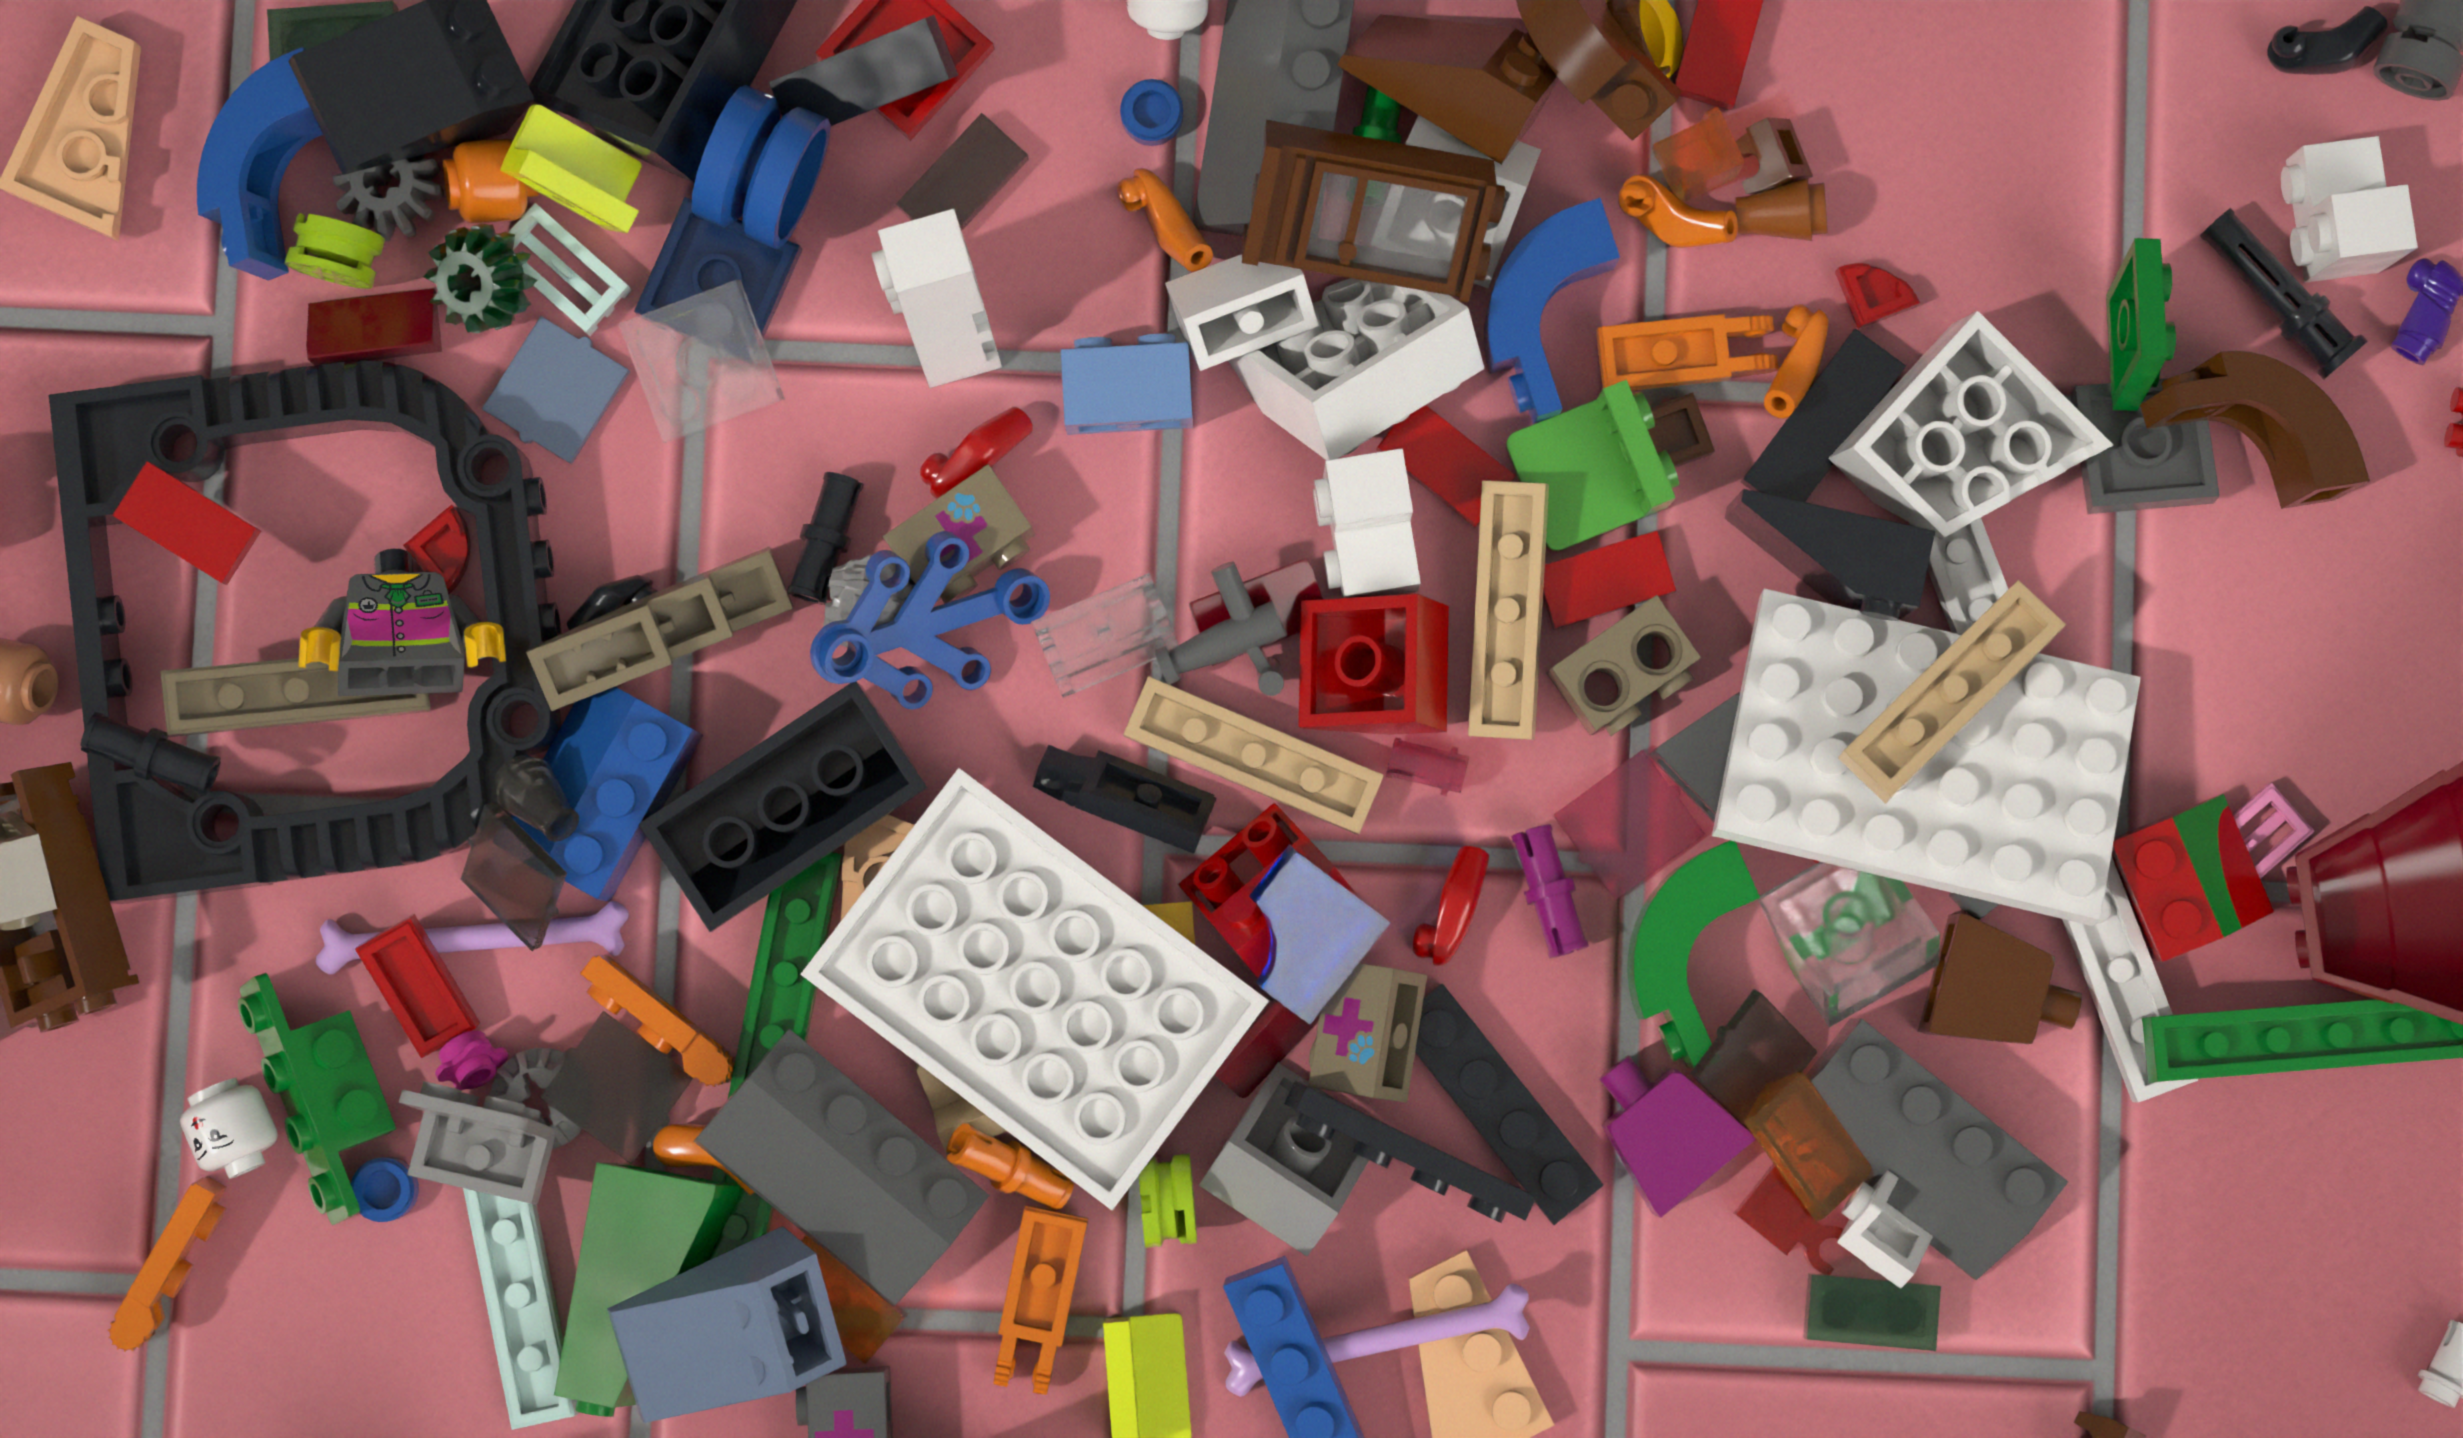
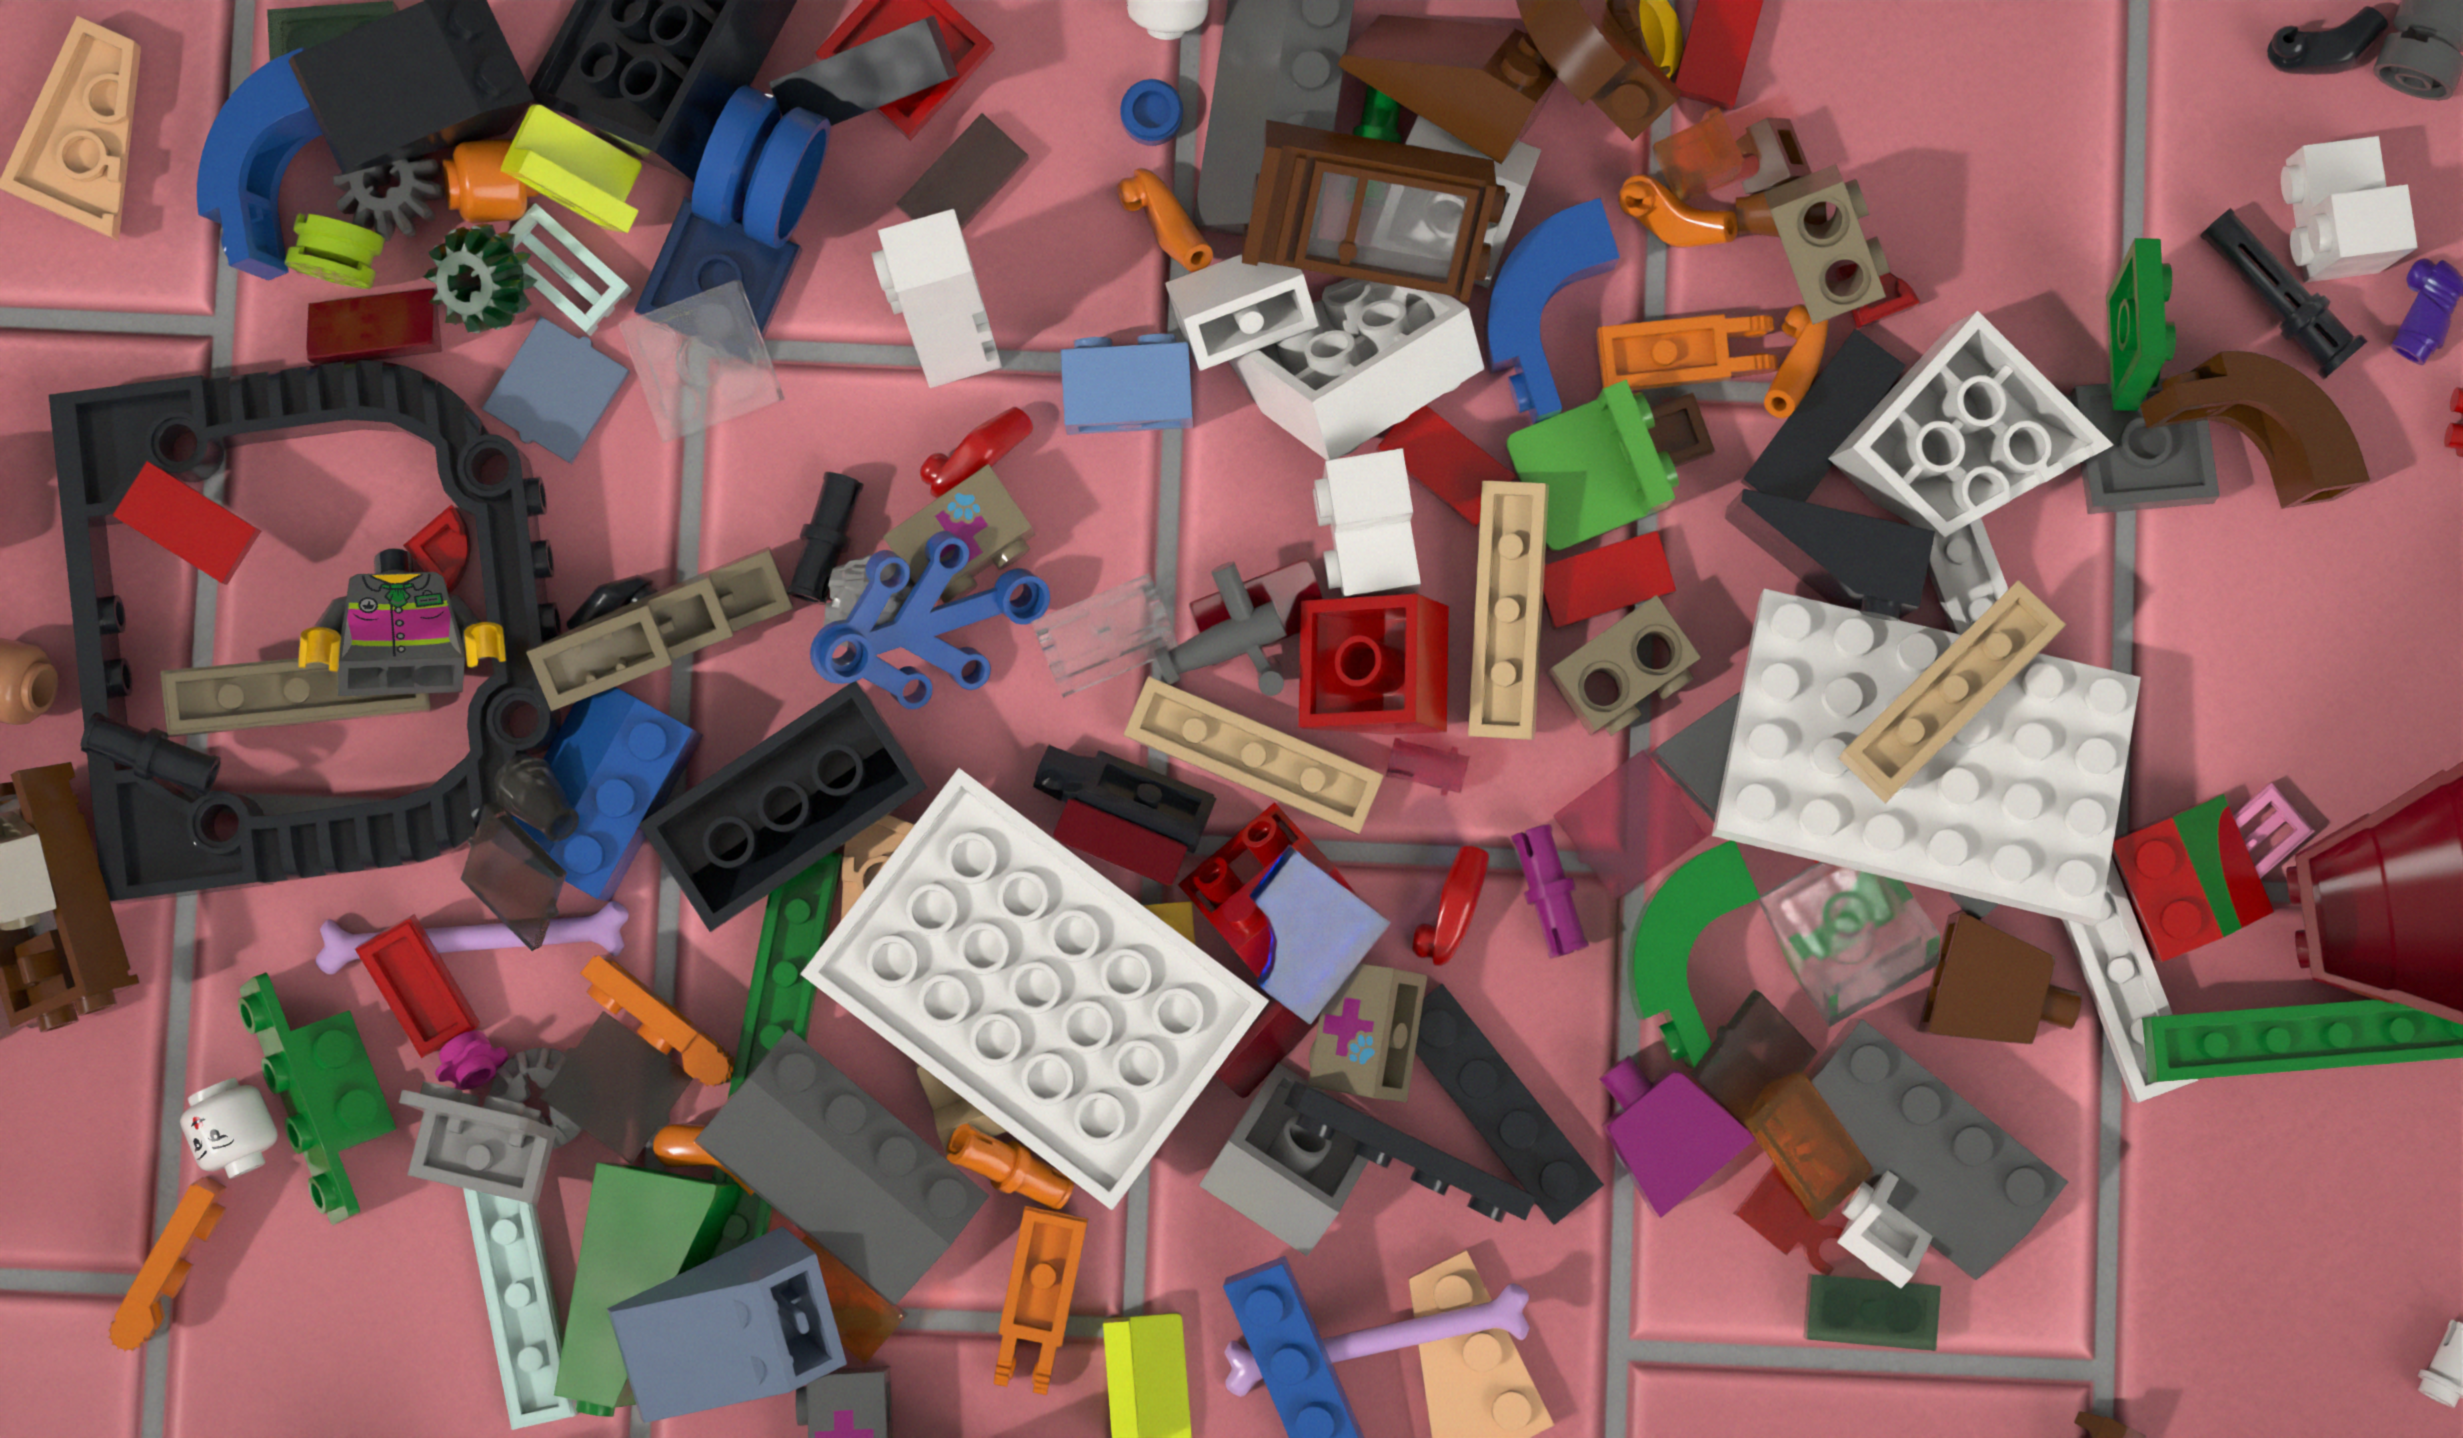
(385, 1189): blue tile -> none
(1120, 842): none -> dark red slope
(1168, 1201): lime wheel -> none
(1816, 247): none -> dark tan brick

